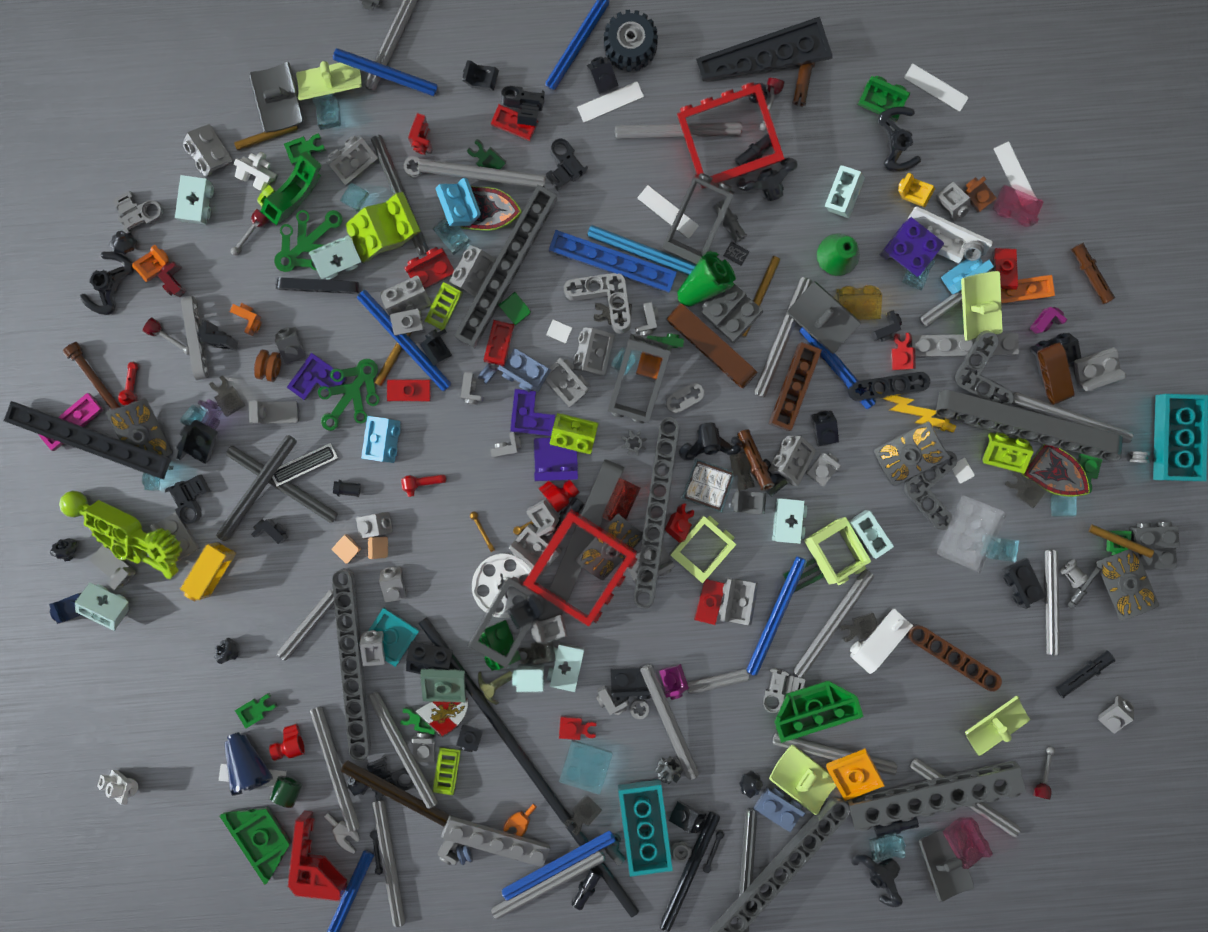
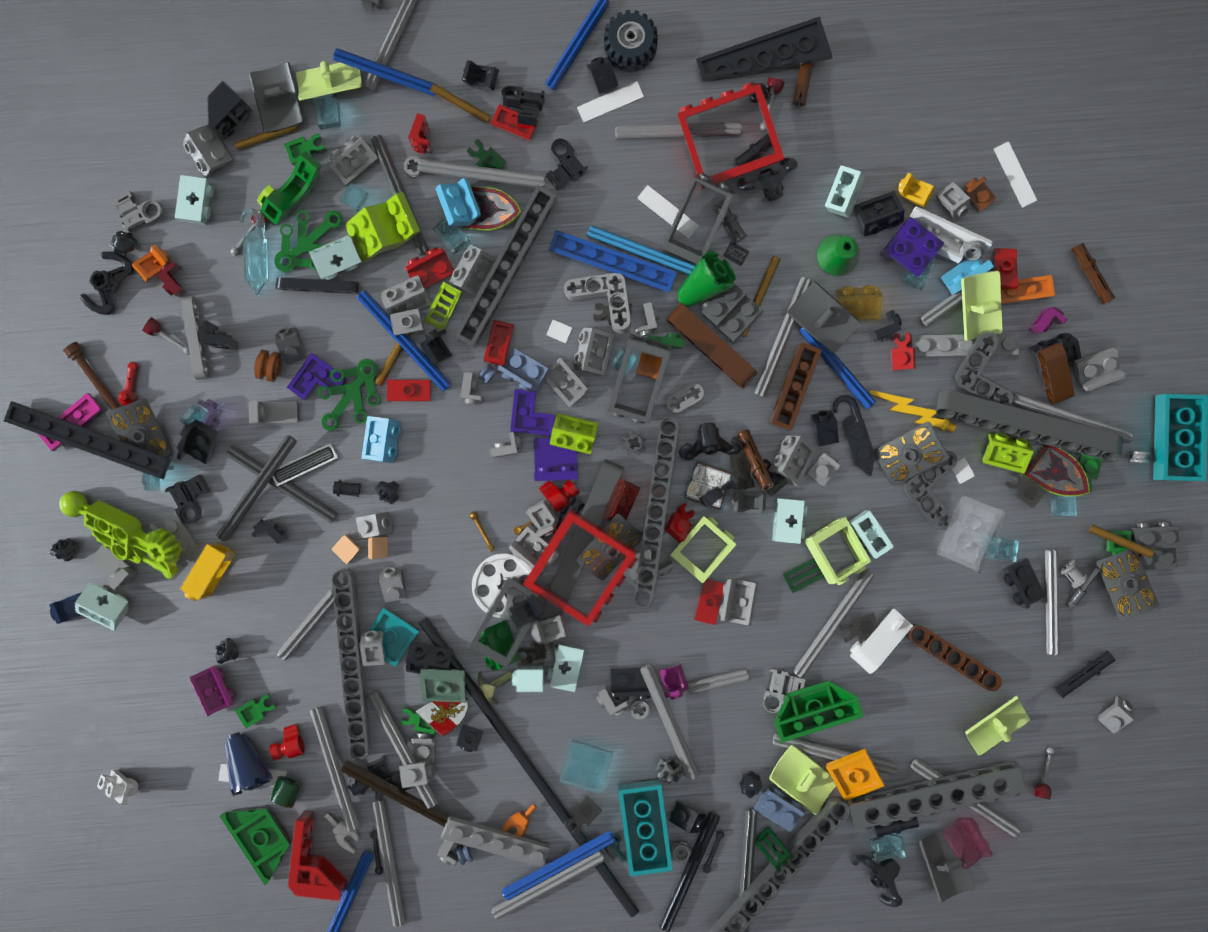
(211, 690): none -> magenta bracket
(226, 110): none -> black slope
(228, 399): clear smoke plate -> none
(246, 312): orange bracket -> none
(255, 252): none -> clear light blue plate
(256, 166): white hips -> none
(387, 491): none -> black piece
(411, 483): red piece -> none
(416, 774): none -> light grey bracket
(448, 790): lime slope -> none
(460, 103): none -> pearl gold bar
(514, 308): green slope -> none
(573, 728): red plate -> none
(592, 878): black pin -> none
(716, 493): none -> black piece
(776, 615): blue axle -> none
(782, 859): none -> dark green tile
(857, 435): none -> black plate
(880, 96): green bracket -> none
(880, 213): none -> black bracket
(889, 386): black beam -> none
(898, 139): black piece -> none
(936, 87): white sticker -> none
(1018, 206): clear pink bracket -> none

